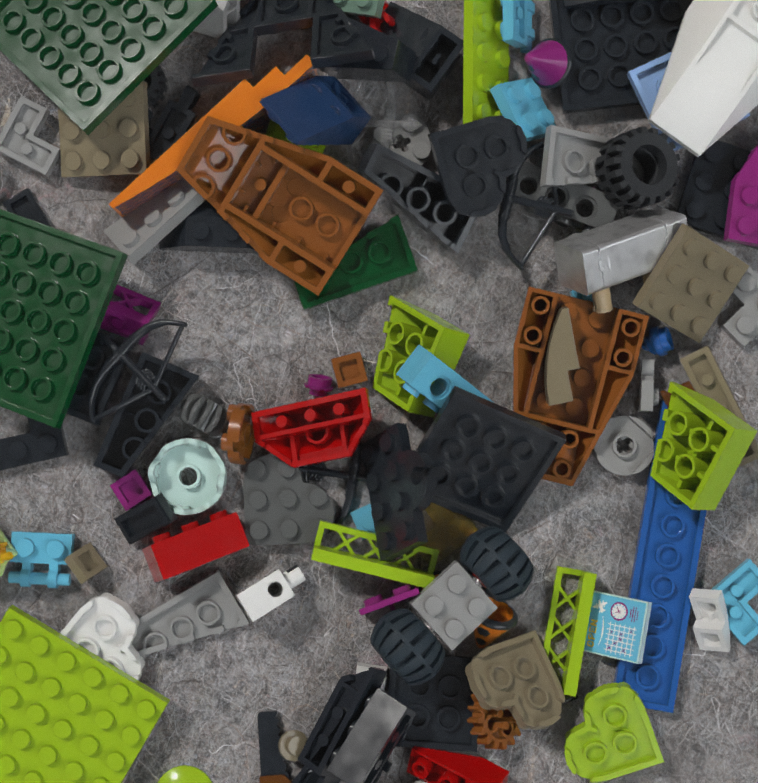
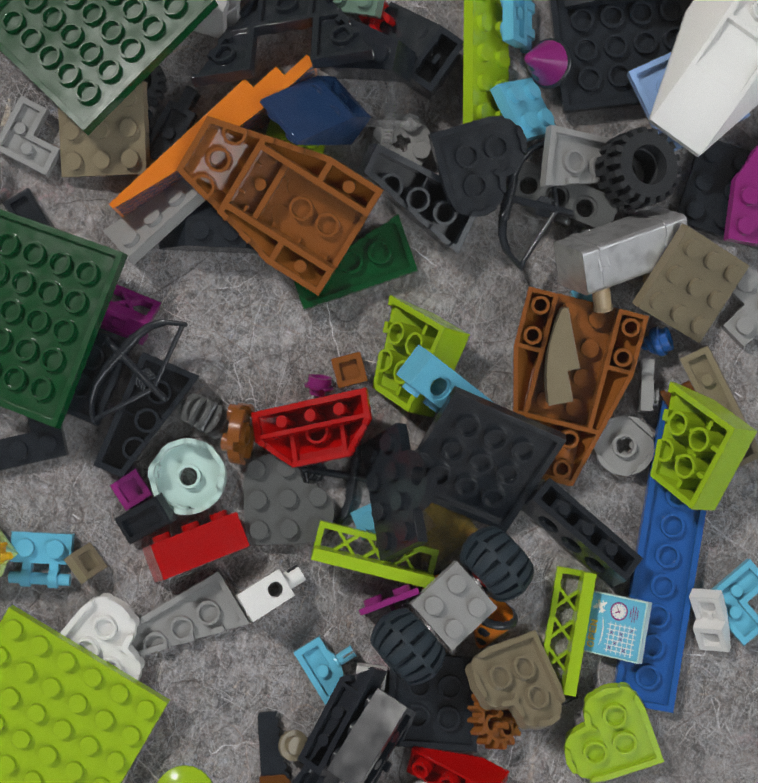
(323, 665): none -> medium azure plate
(581, 533): none -> black brick

